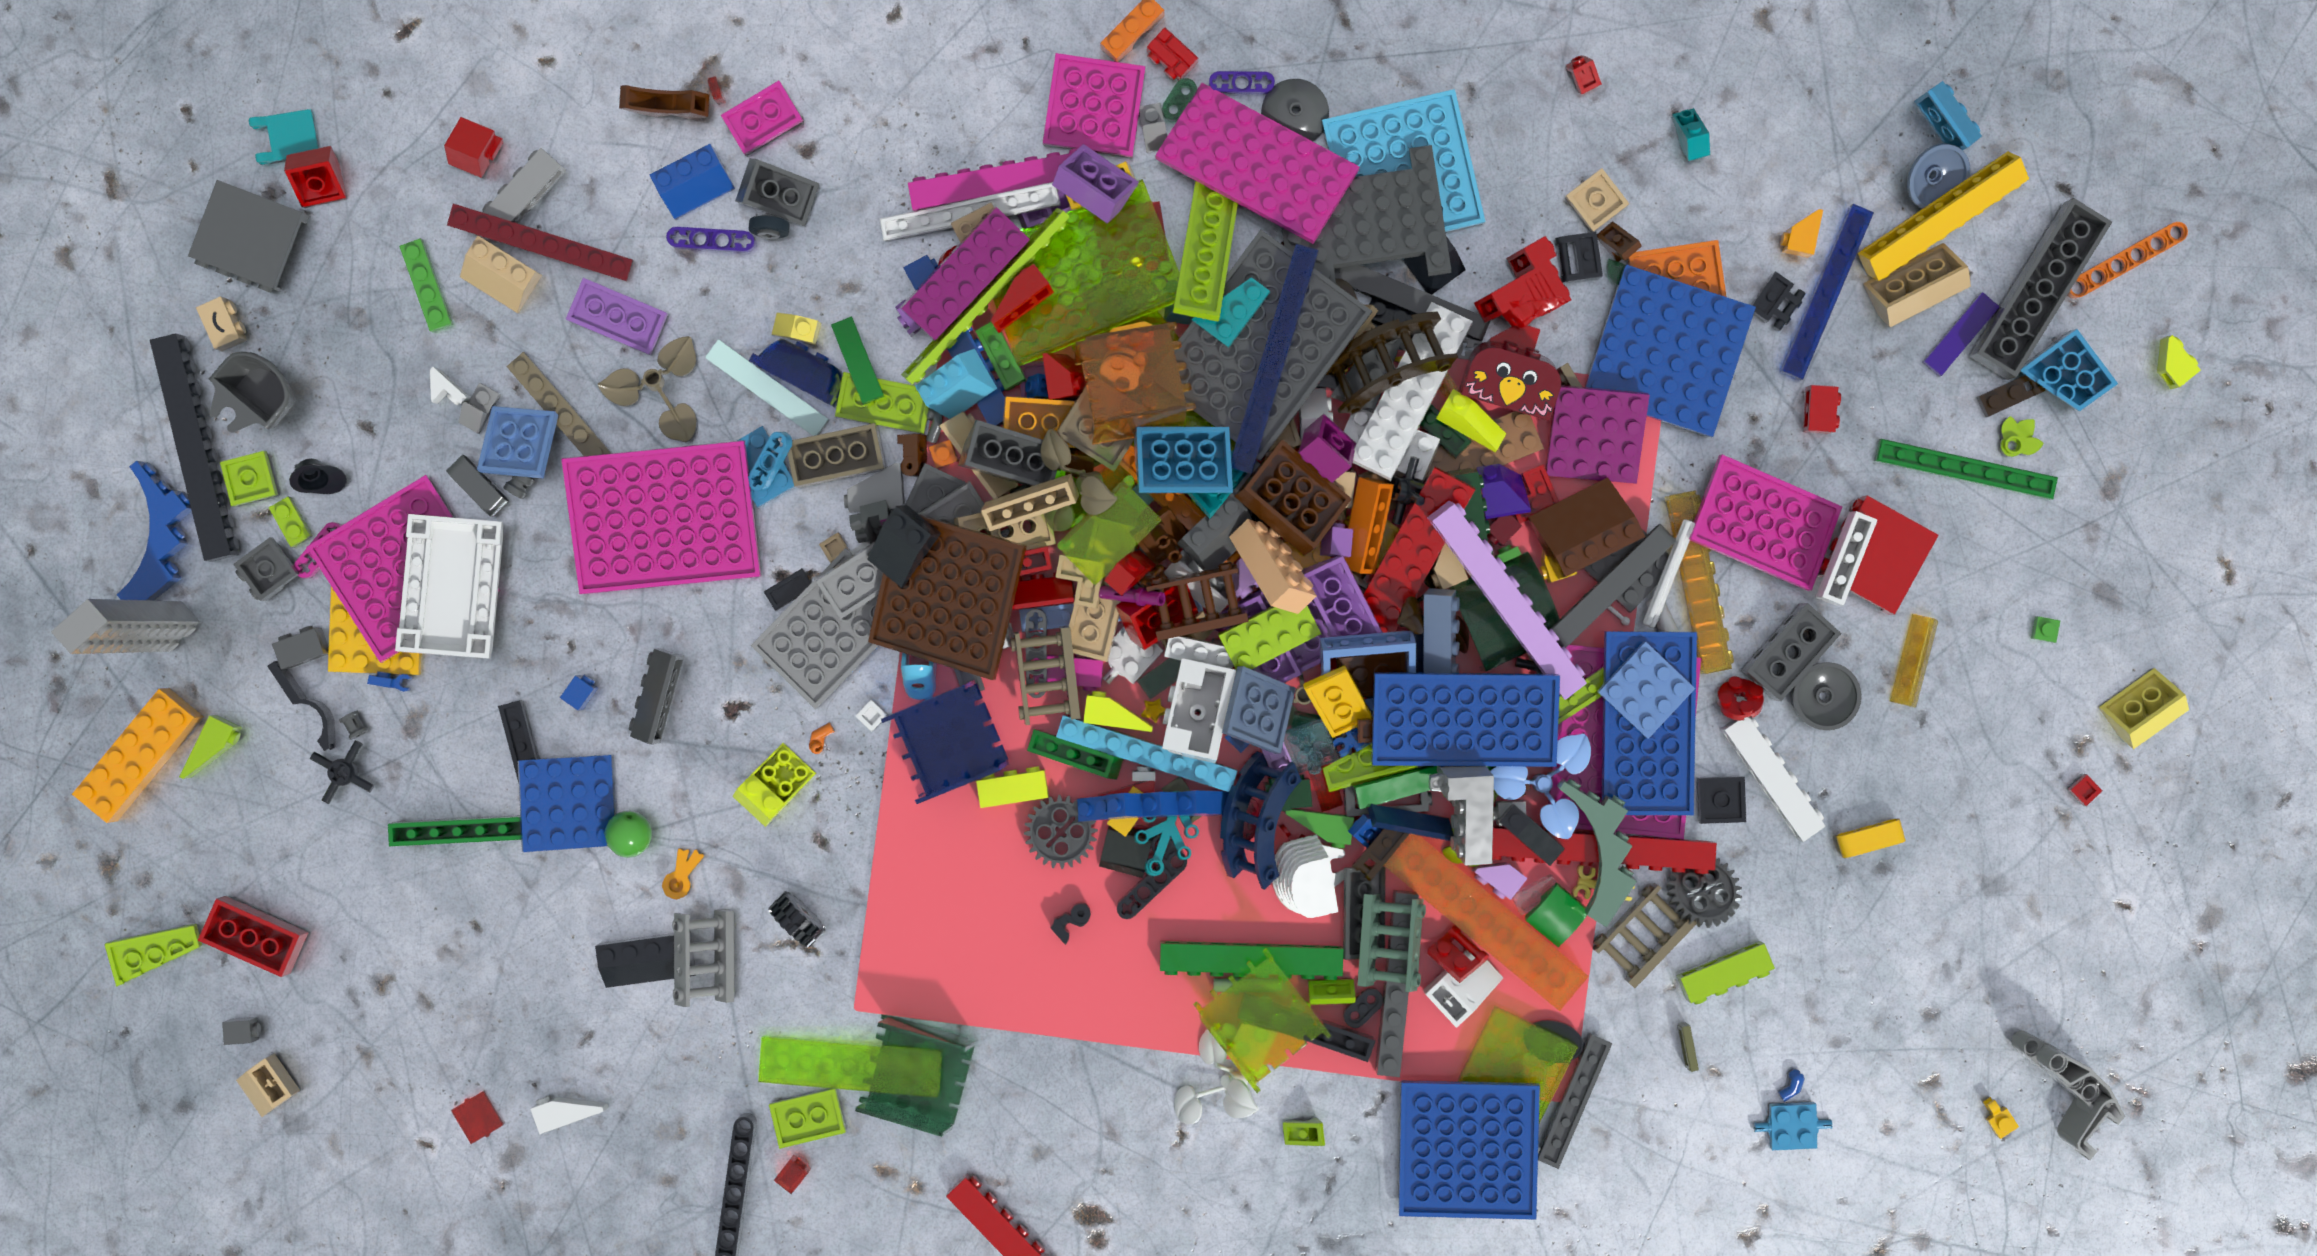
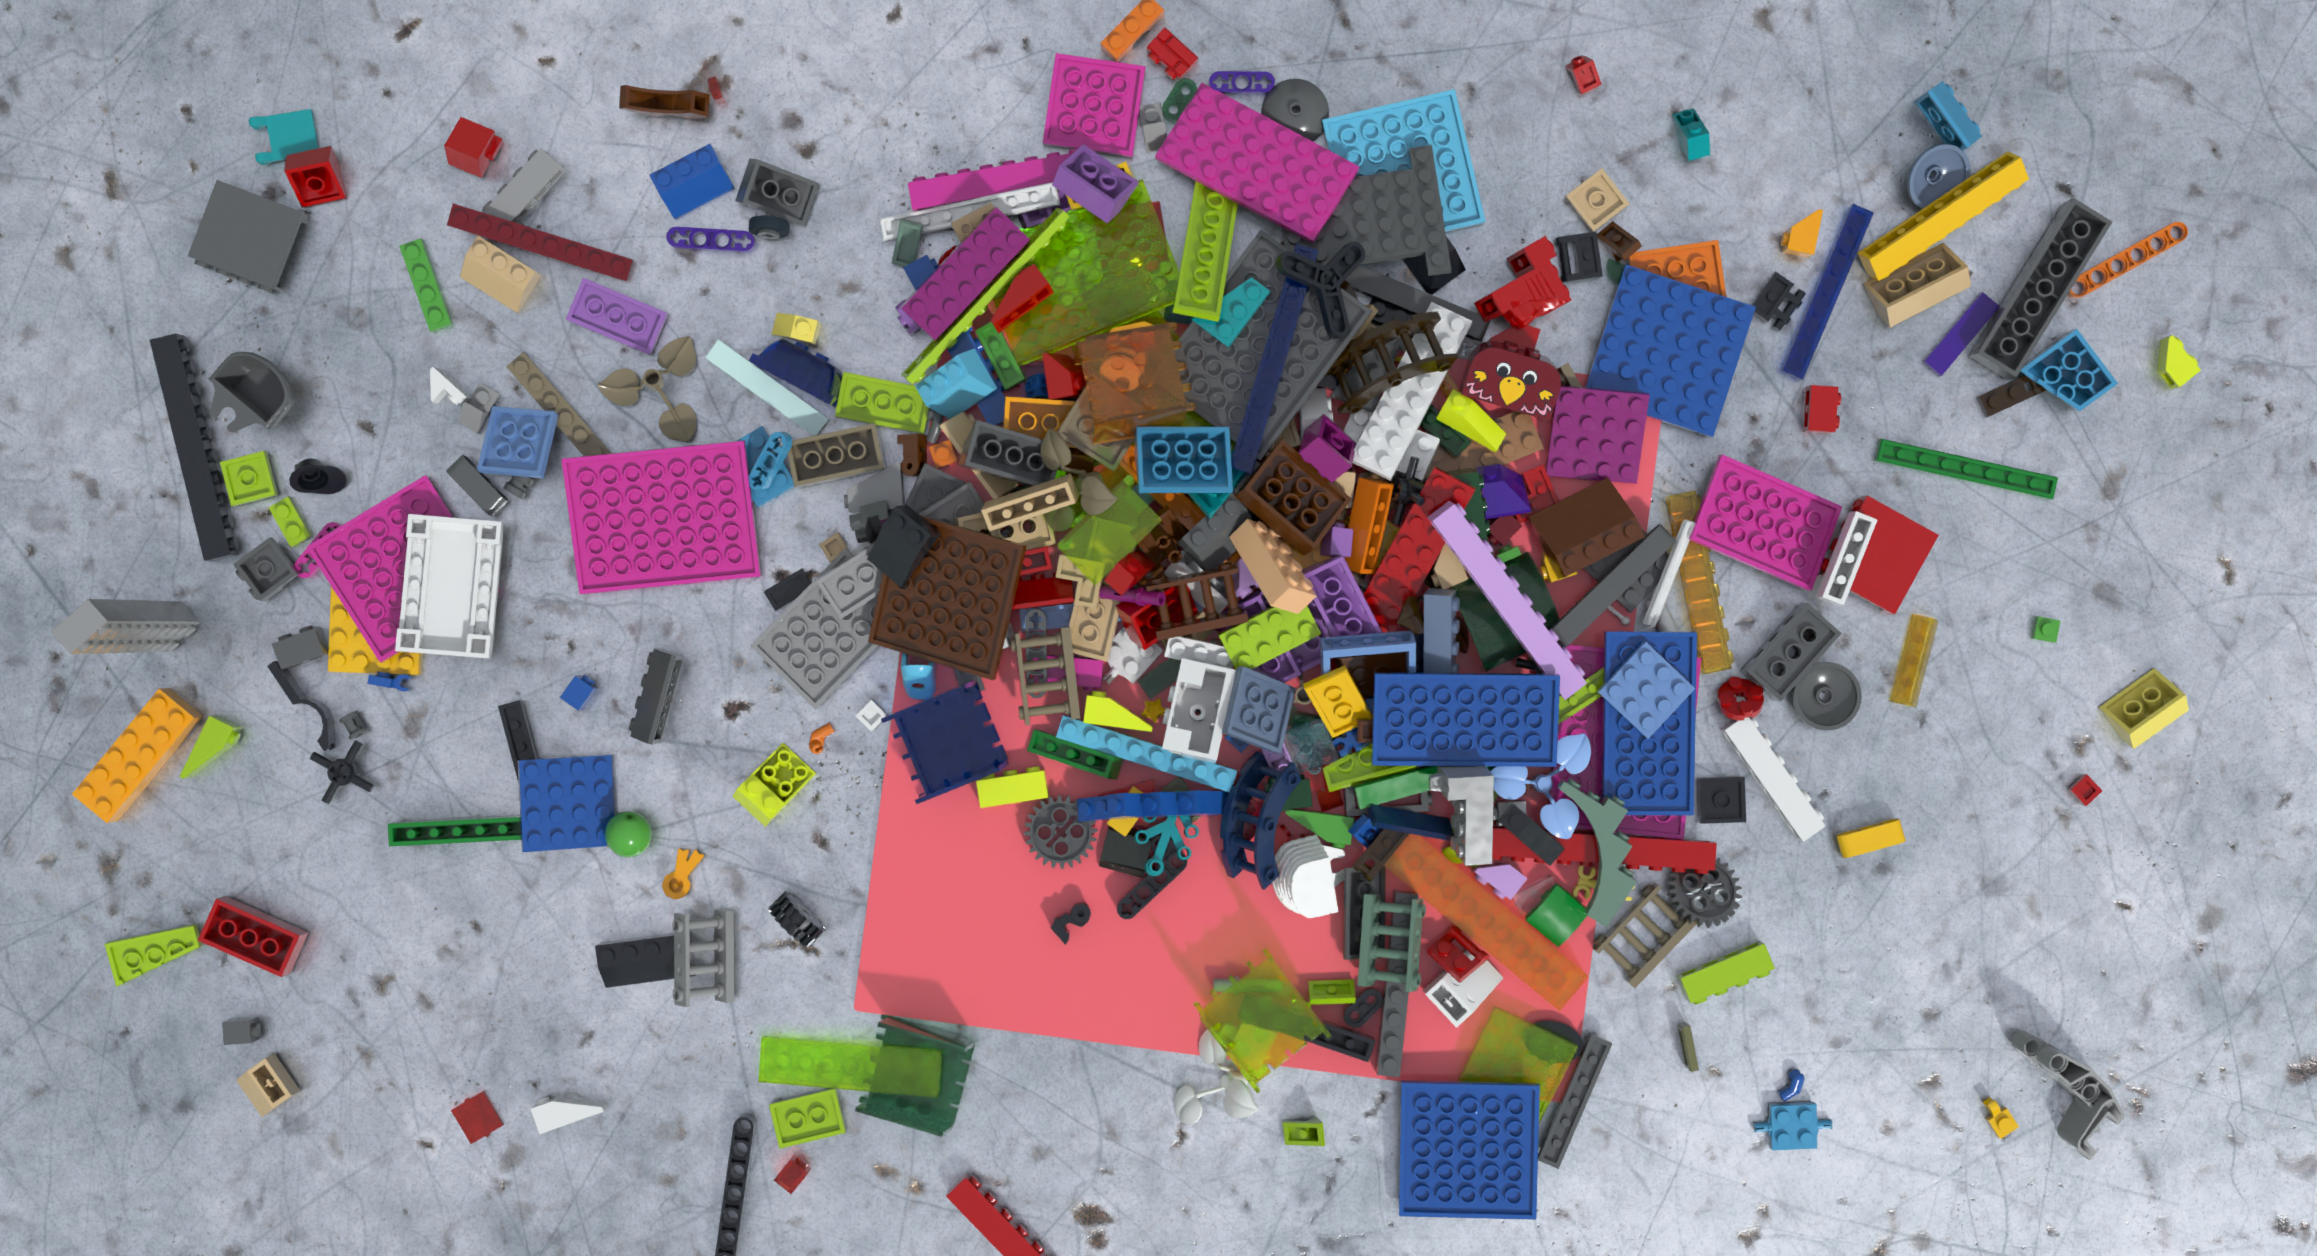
(165, 539): blue arch -> none
(222, 323): tan brick -> none
(762, 117): dark pink plate -> none
(857, 360): green slope -> none
(907, 242): none -> sand green tile
(1143, 774): white plate -> none
(1232, 958): green brick -> none
(1313, 276): none -> black piece
(2021, 436): lime plate -> none

